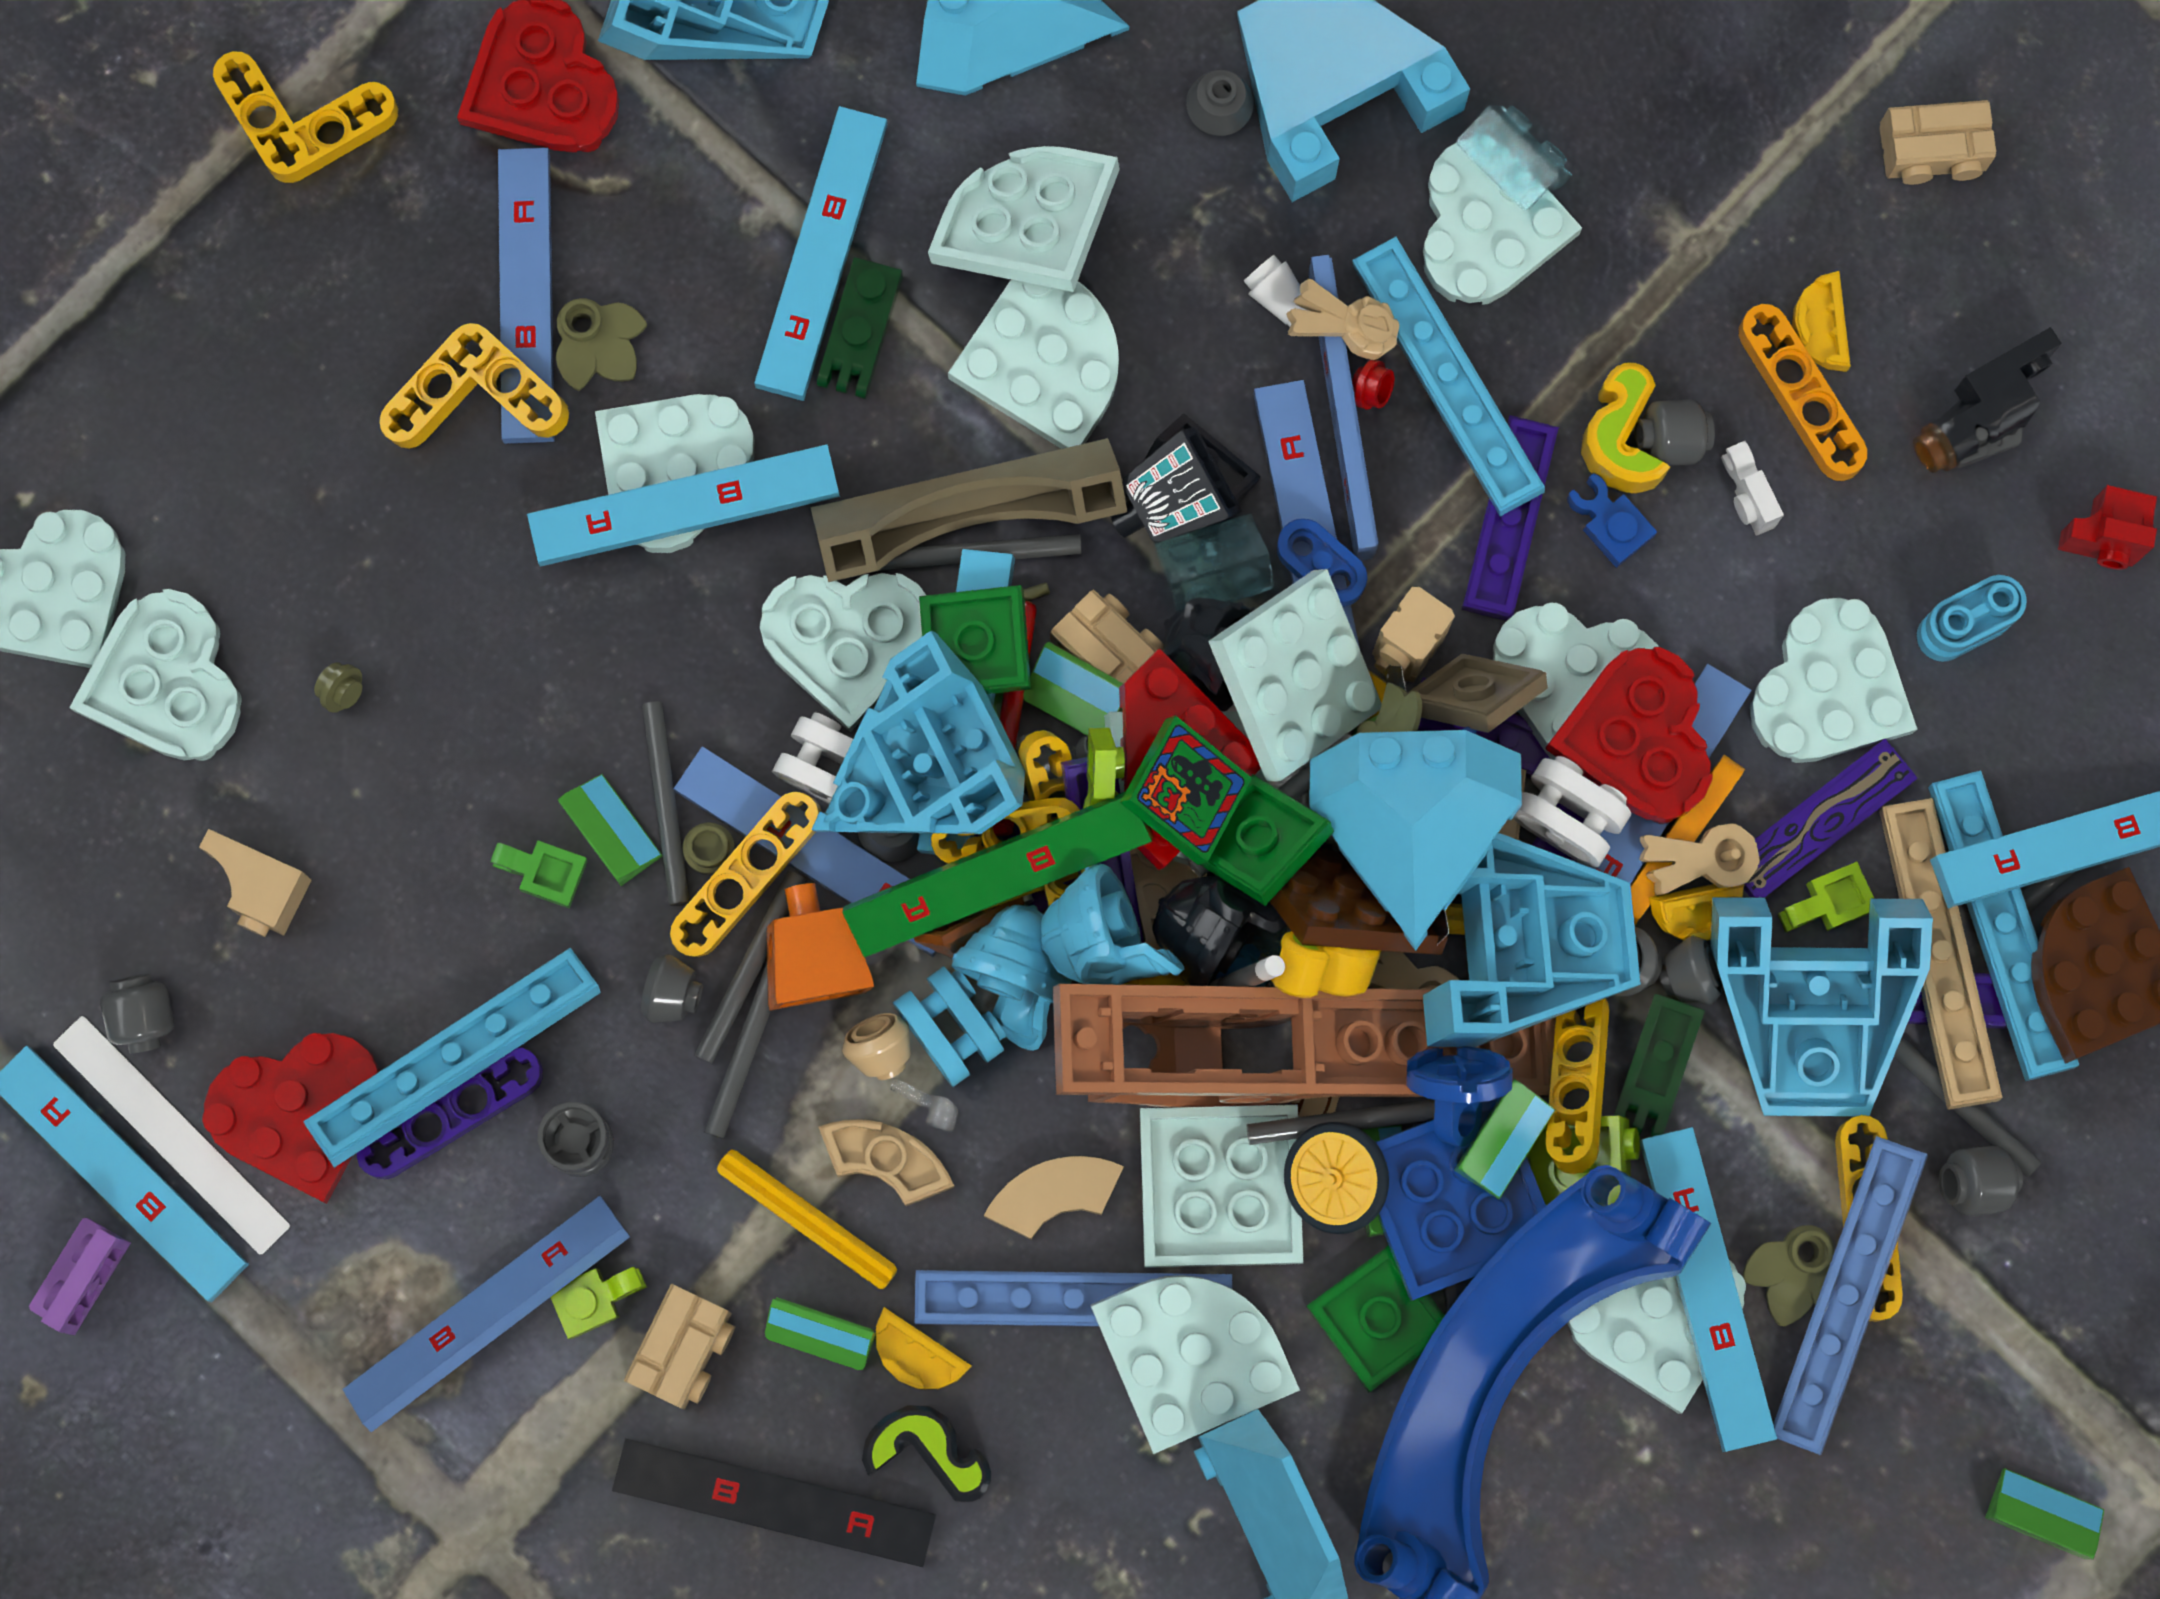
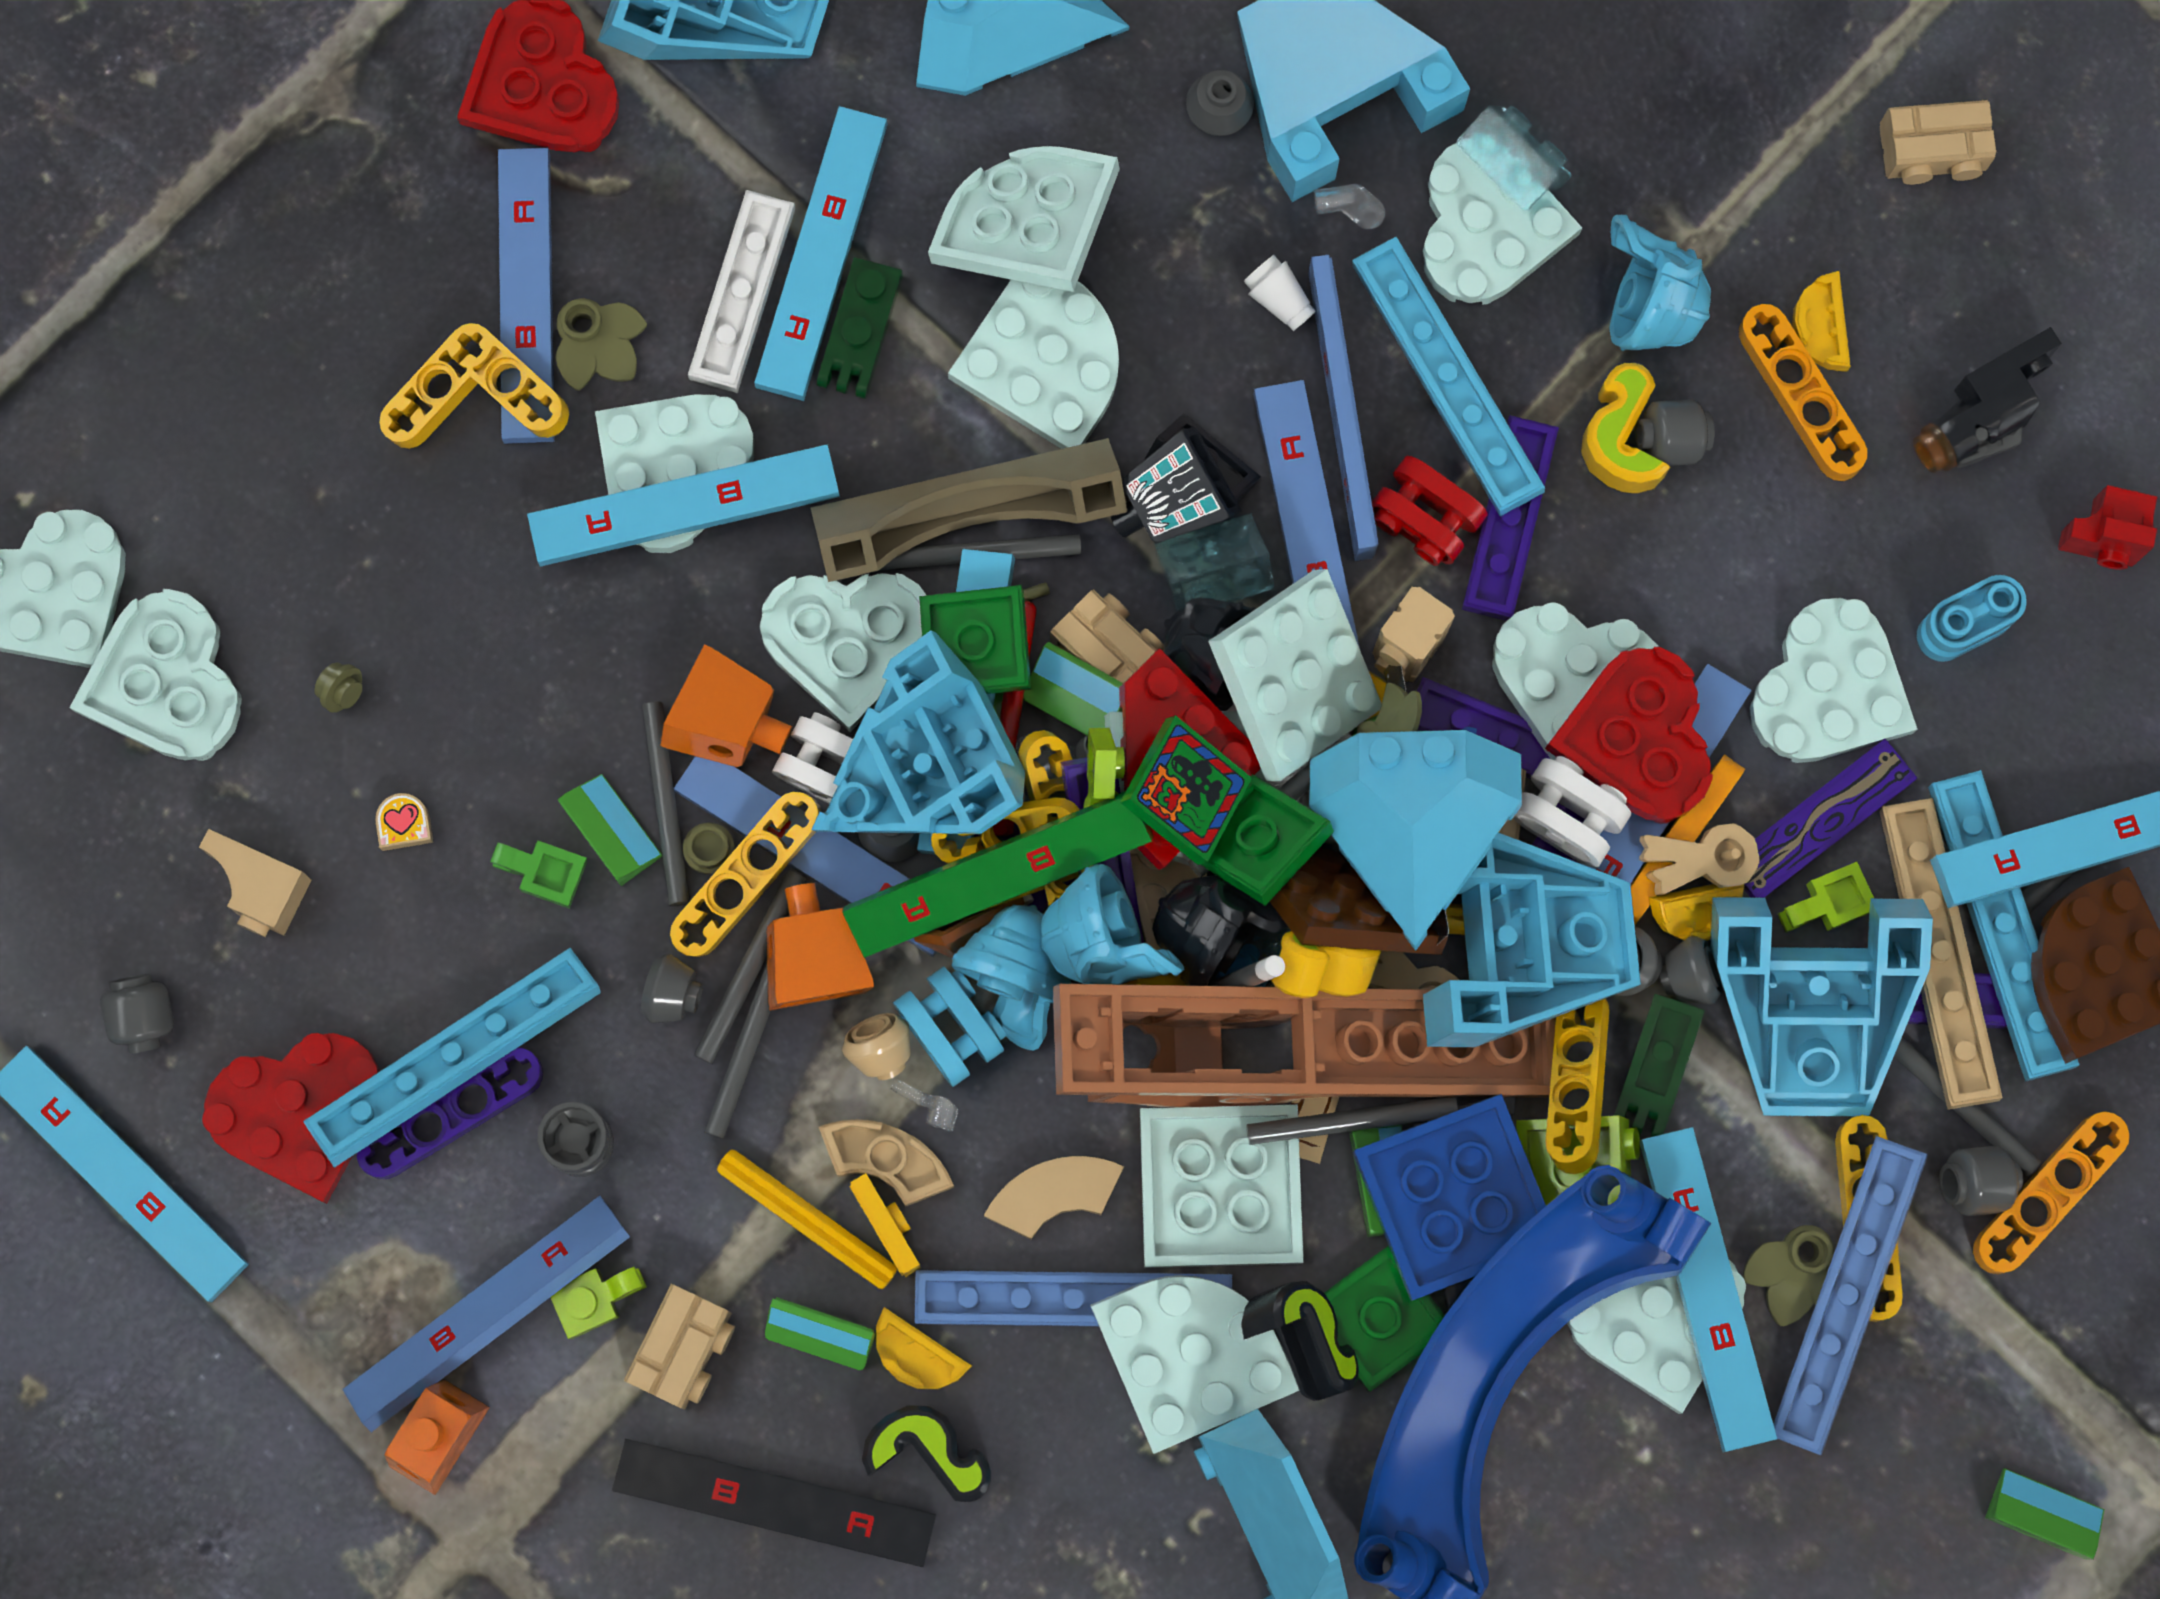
(78, 1276): medium lavender bracket -> none
(171, 1135): white sticker -> none
(302, 135): yellow beam -> none
(402, 822): none -> tile
(435, 1434): none -> orange torso
(723, 713): none -> orange torso
(741, 291): none -> white tile
(887, 1223): none -> yellow plate
(1308, 1337): none -> black animal
(1325, 554): blue plate -> none
(1336, 1177): yellow wheel -> none
(1353, 201): none -> clear arm
(1363, 325): tan piece -> none
(1372, 385): red plate -> none
(1433, 539): none -> red brick
(1459, 1088): blue tile -> none
(1478, 692): dark tan plate -> none
(1505, 1139): slope -> none
(1616, 526): blue plate -> none
(1661, 294): none -> medium azure head
(1754, 498): white plate -> none
(2047, 1189): none -> light orange beam

